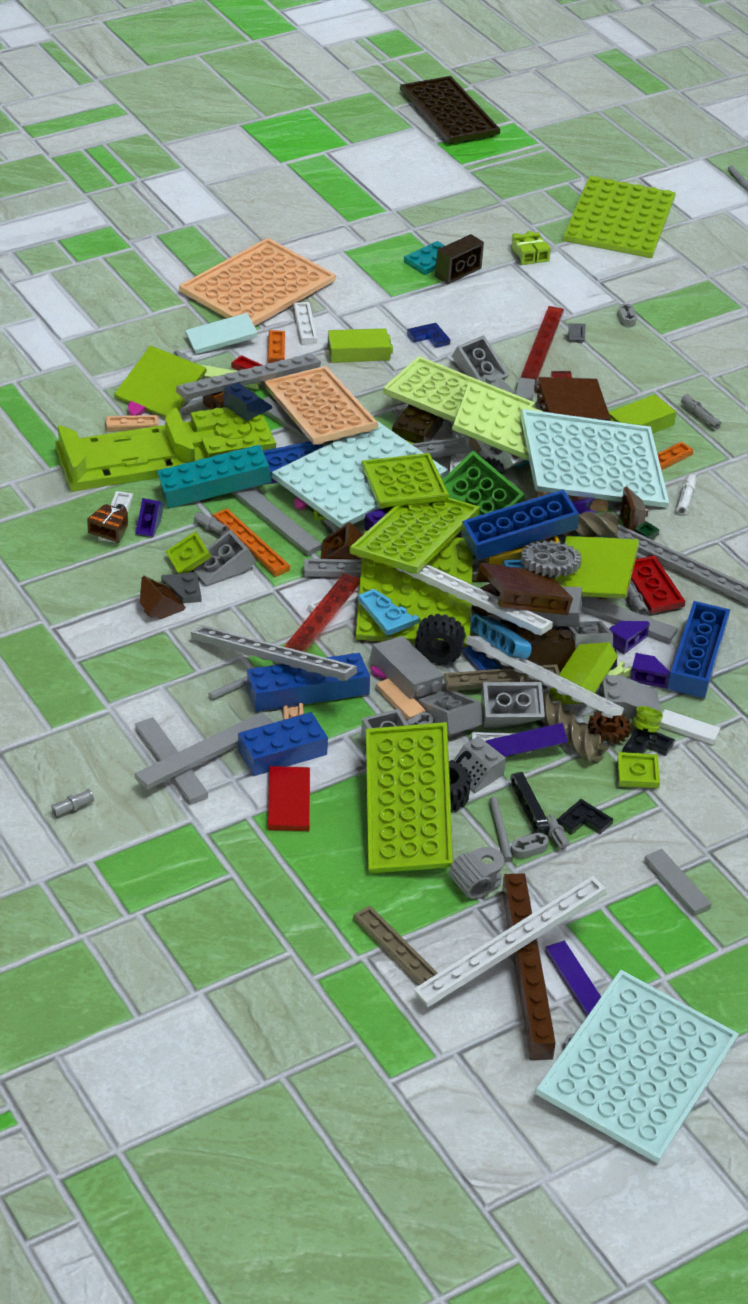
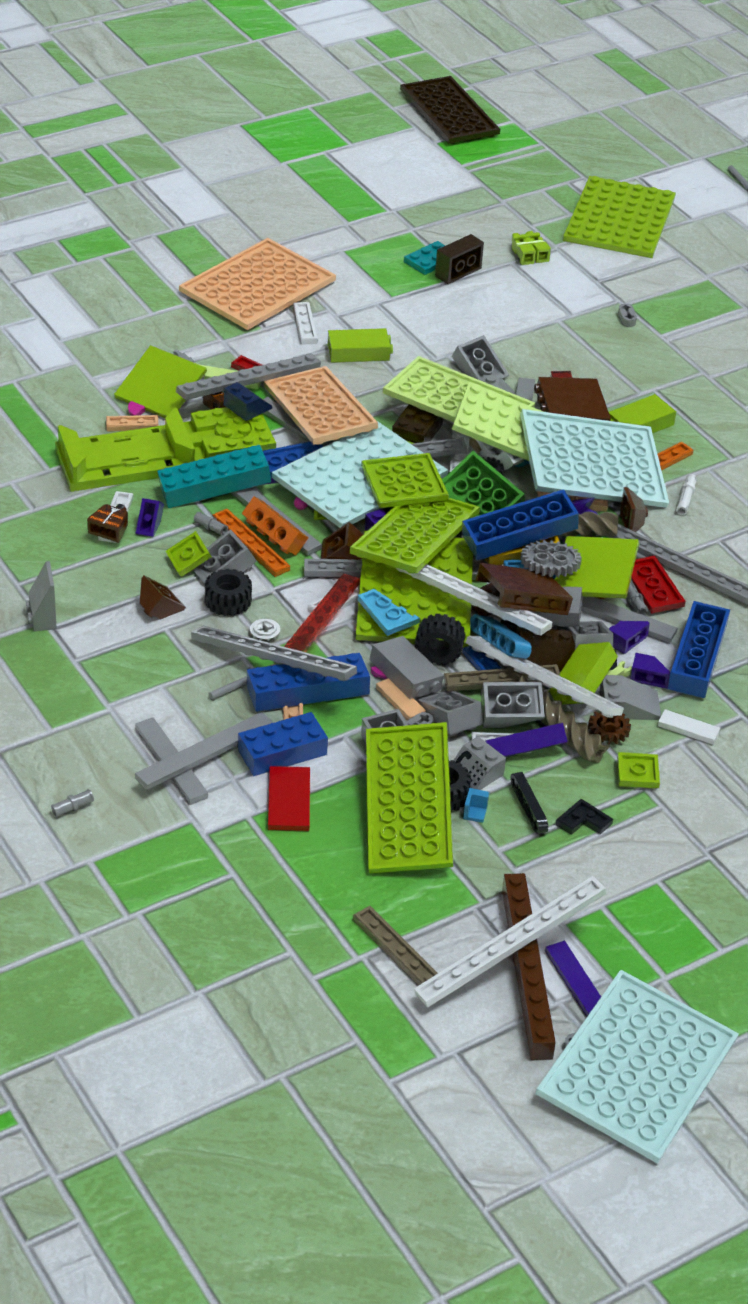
(42, 601): none -> light grey slope
(184, 586): dark grey wing -> none
(221, 333): light aqua tile -> none
(228, 592): none -> black tyre
(269, 625): none -> white gear
(275, 526): none -> orange brick
(276, 346): orange tile -> none
(430, 331): clear blue tile -> none
(470, 872): light grey piece -> none
(476, 805): none -> dark azure panel
(501, 829): light grey bar -> none
(529, 845): light grey beam -> none
(542, 343): clear red tile -> none
(557, 832): light grey axle -> none
(576, 331): tile -> none
(643, 740): black tile -> none
(647, 530): dark green plate -> none
(647, 718): lime wheel -> none
(677, 882): light grey tile -> none
(696, 408): light grey pin -> none

